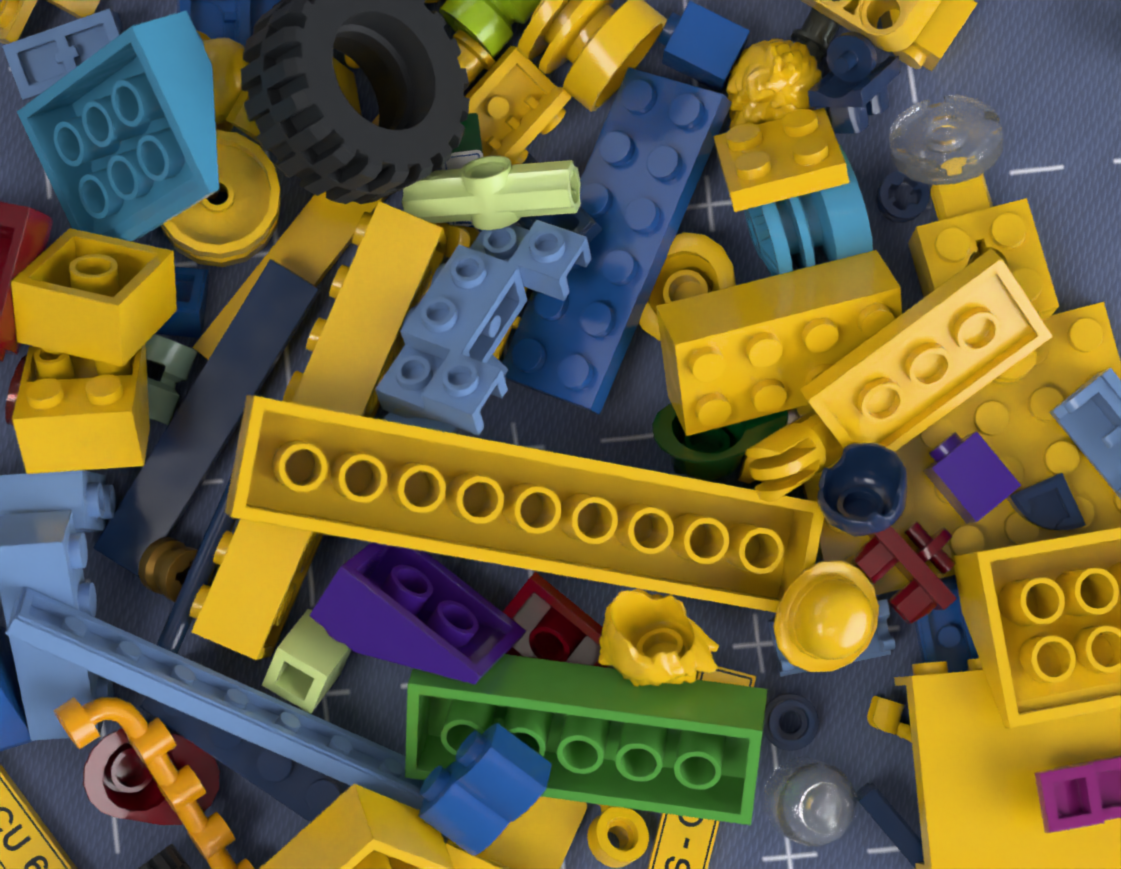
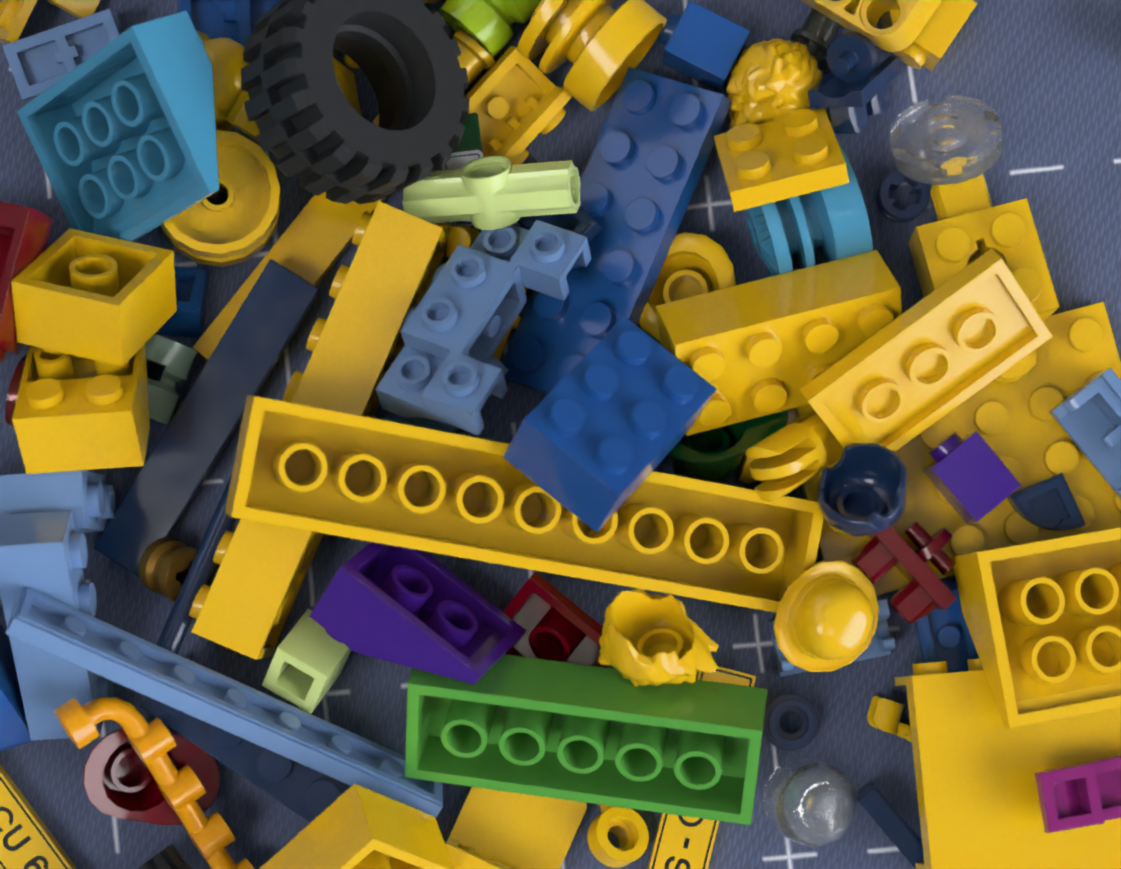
(484, 788): blue brick -> none
(609, 423): none -> blue brick

